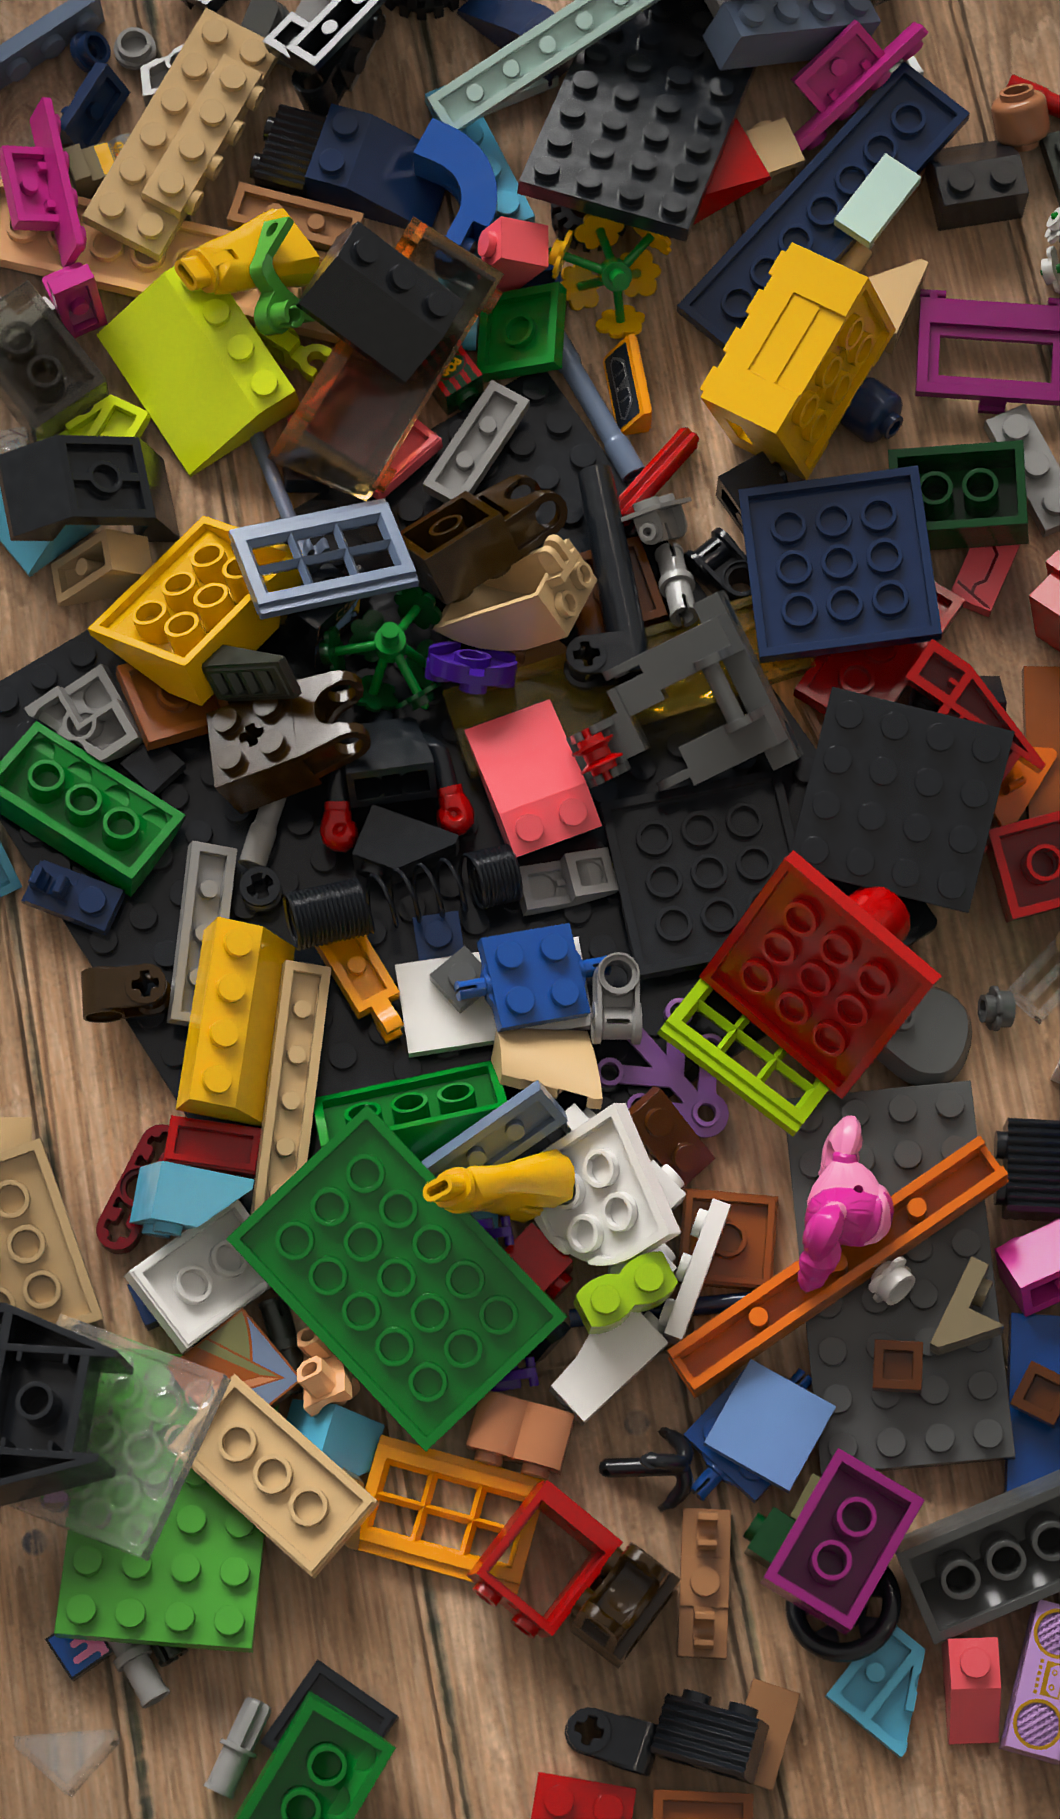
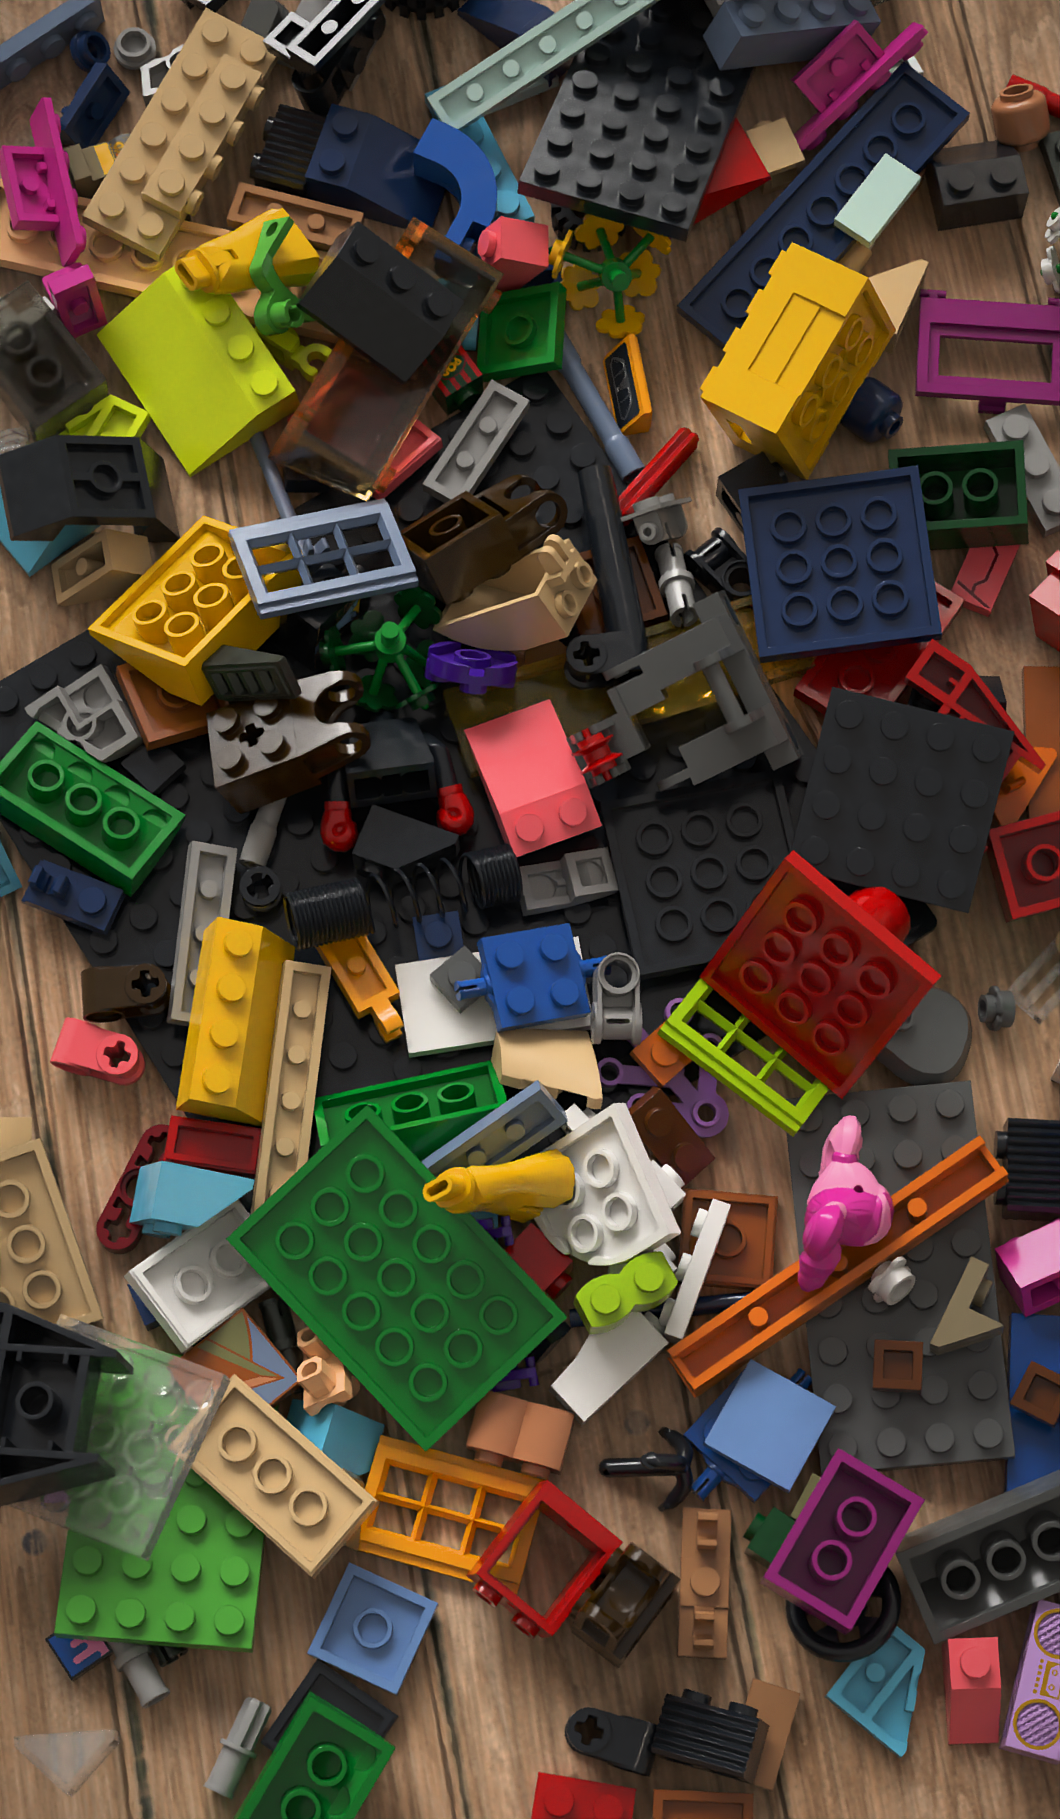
(90, 1052): none -> coral piece
(373, 1629): none -> medium blue plate
(659, 1058): none -> orange plate

